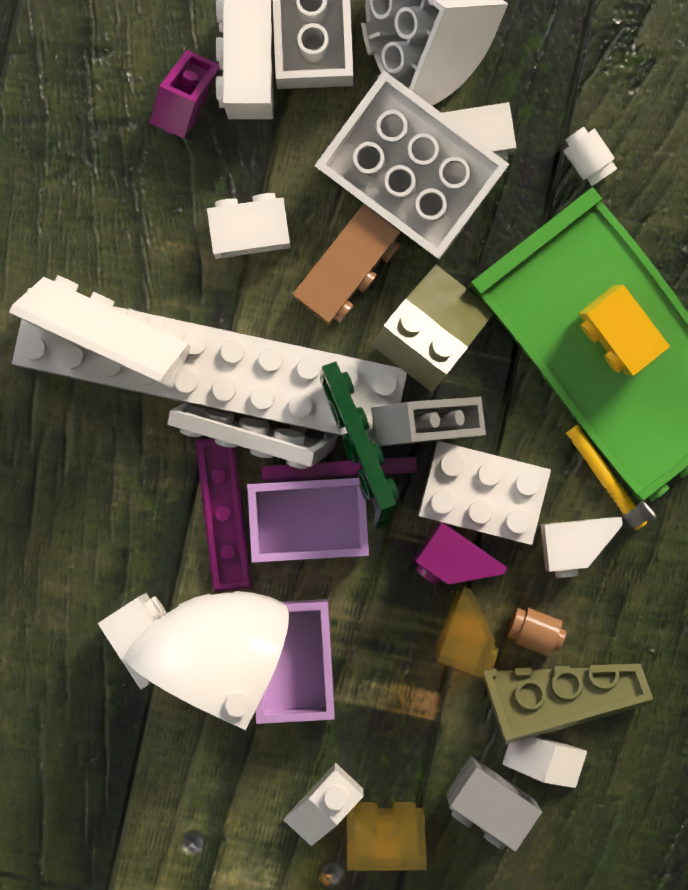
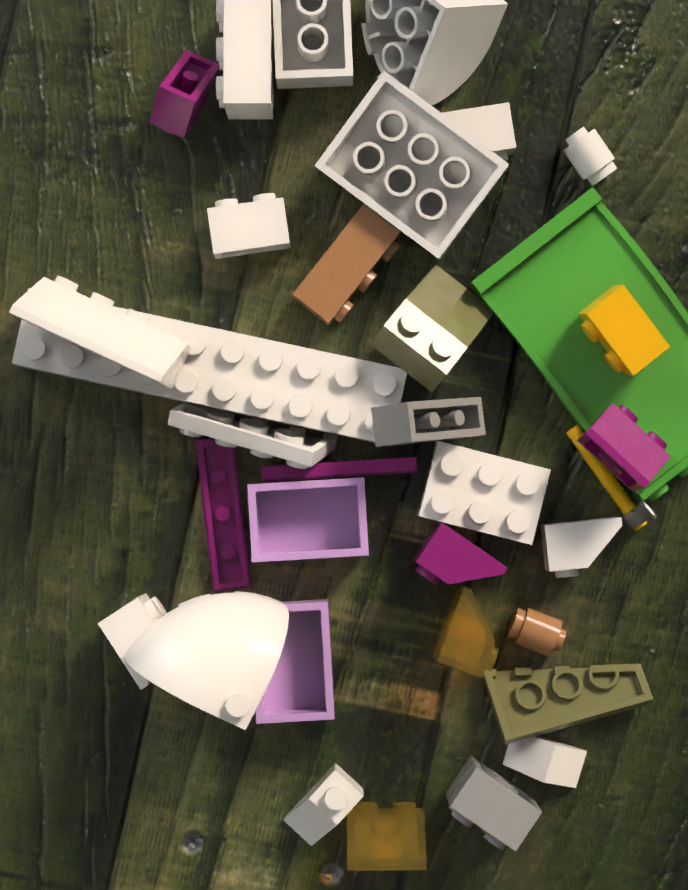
(358, 447): dark green wing -> none
(625, 447): none -> magenta slope

